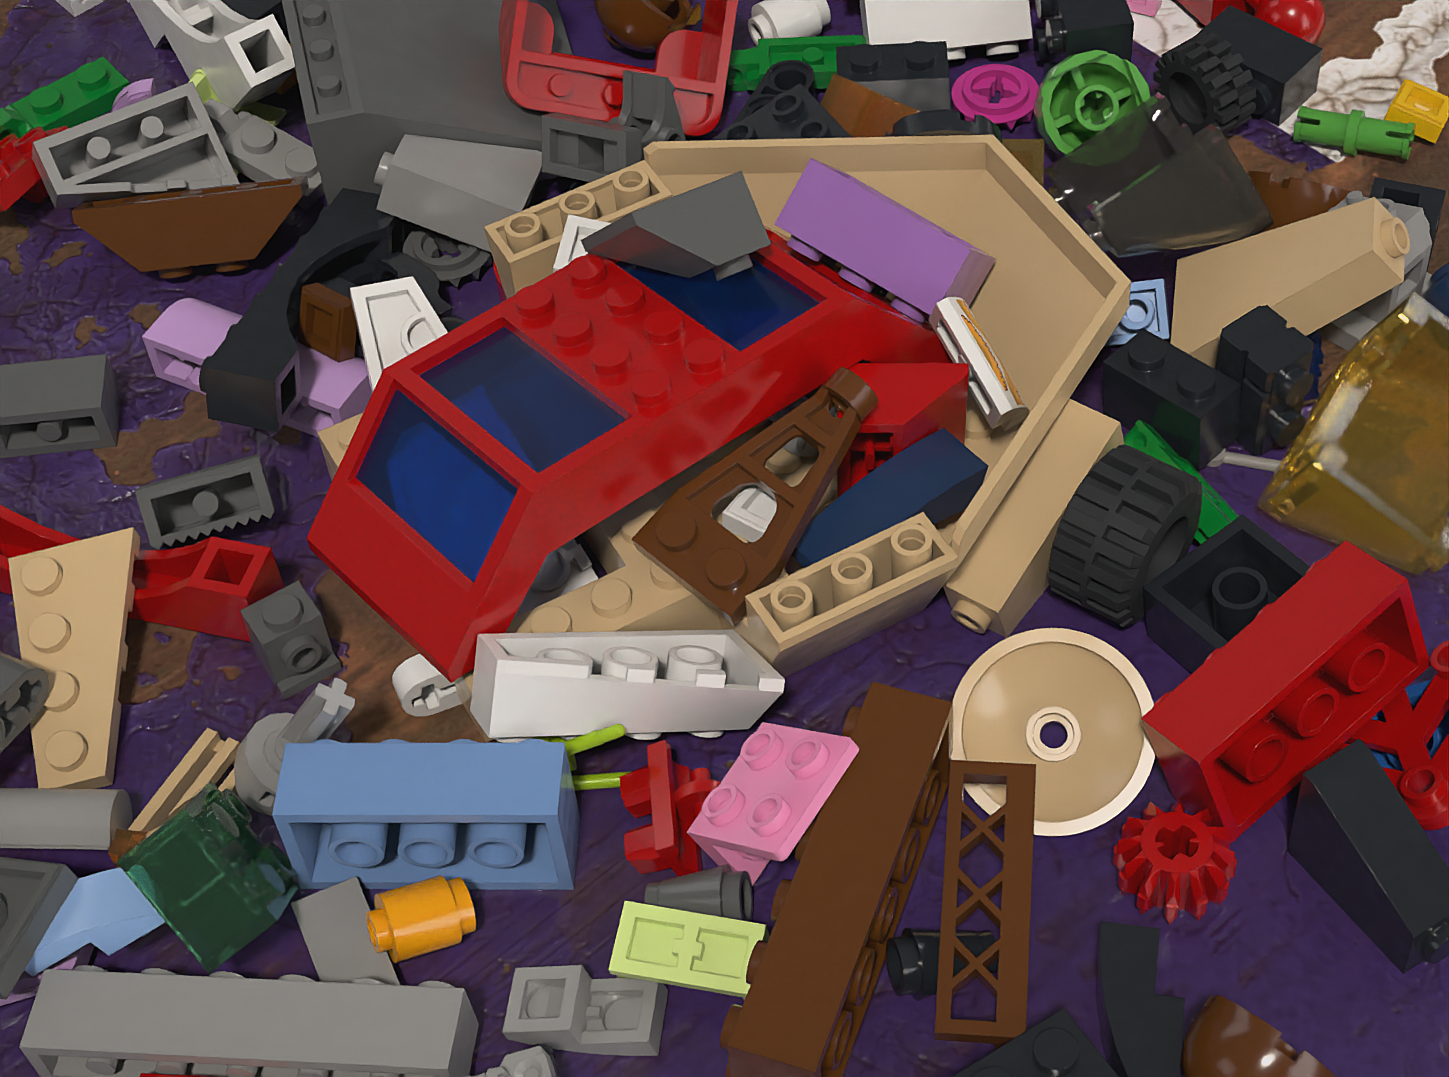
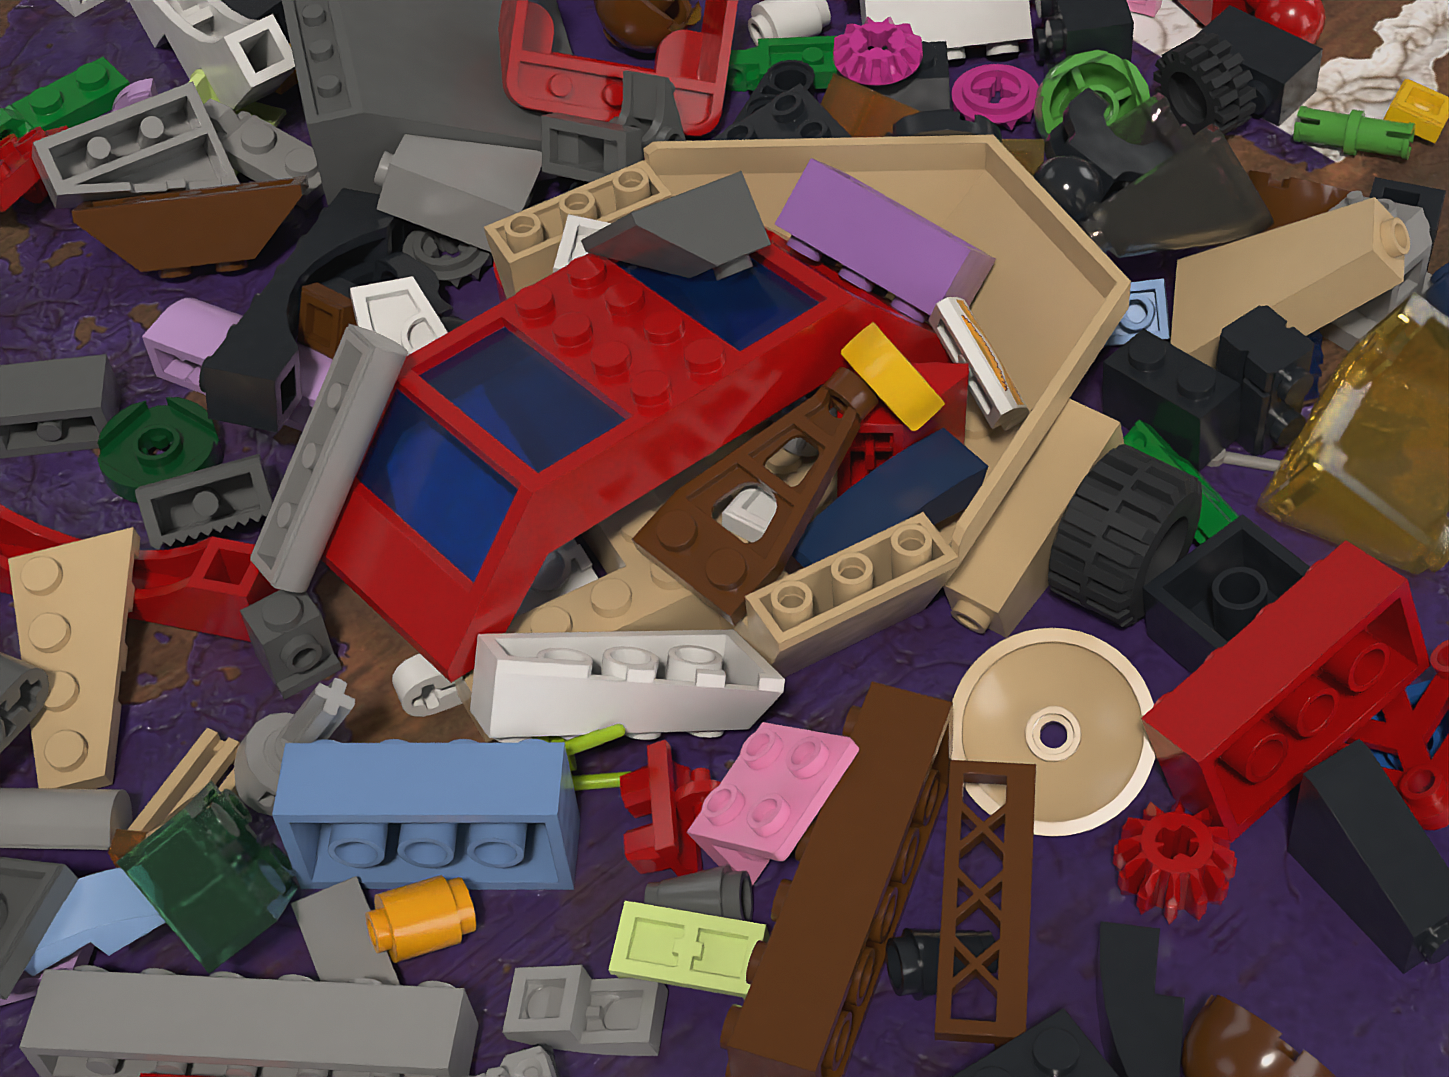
(137, 429): none -> dark green plate
(327, 458): none -> light grey brick
(877, 65): none -> dark pink gear
(892, 377): none -> yellow hat
(1089, 160): none -> black piece

